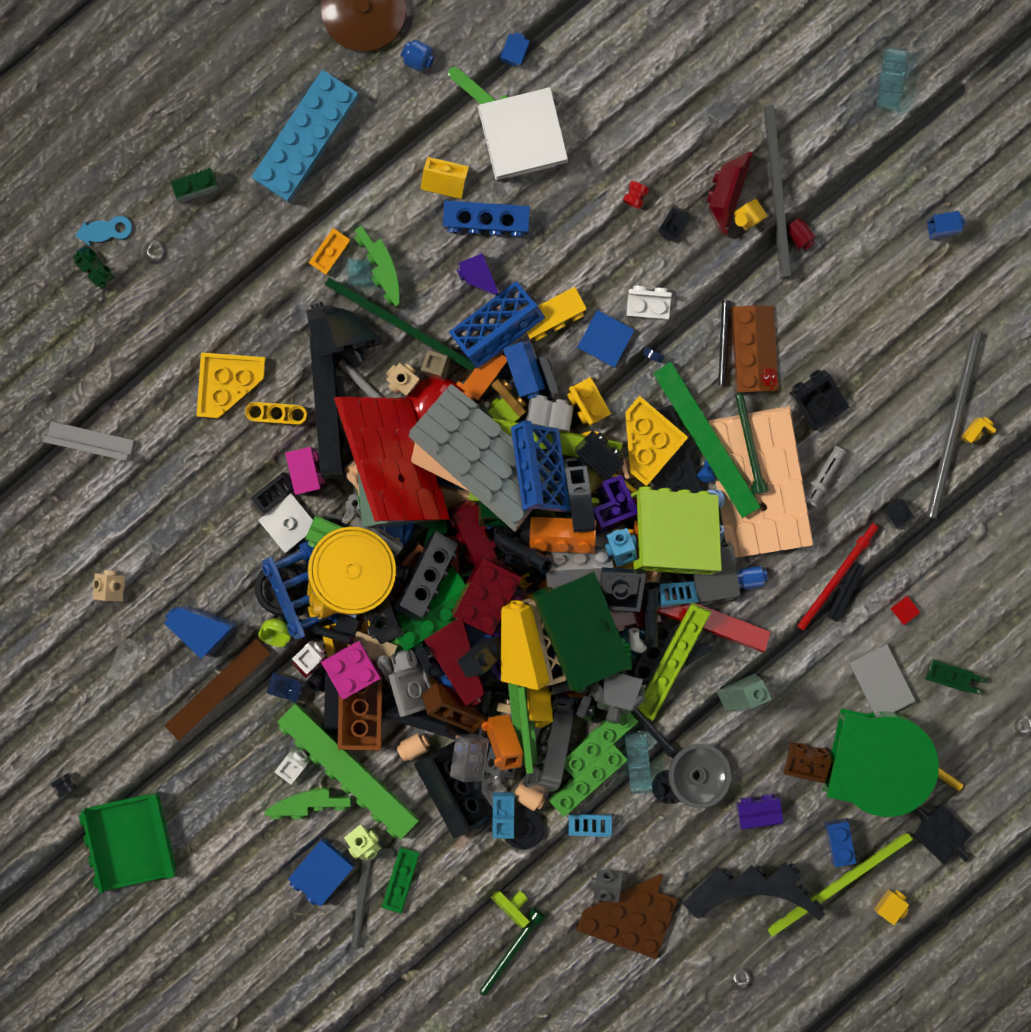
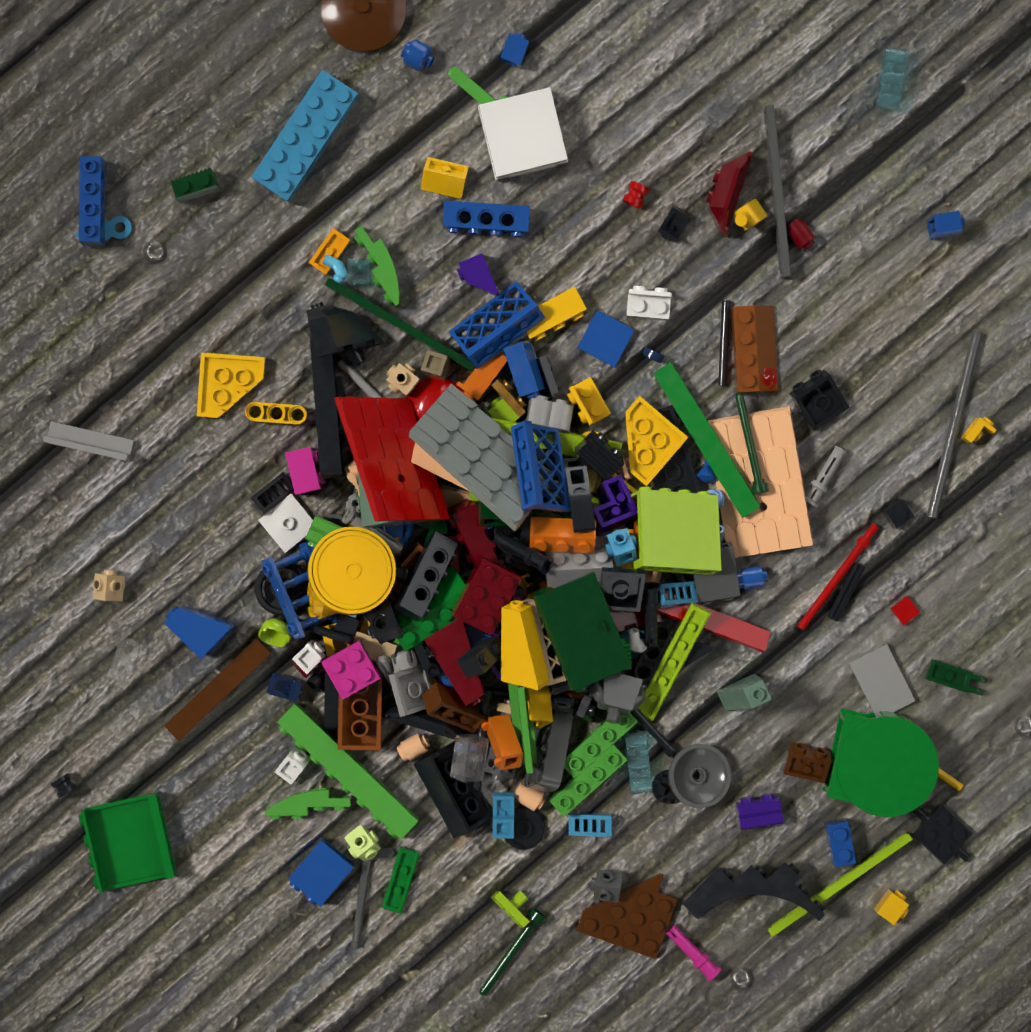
(87, 259): dark green hinge -> none
(92, 200): none -> blue brick
(338, 267): none -> medium azure arm
(699, 959): none -> dark pink pin

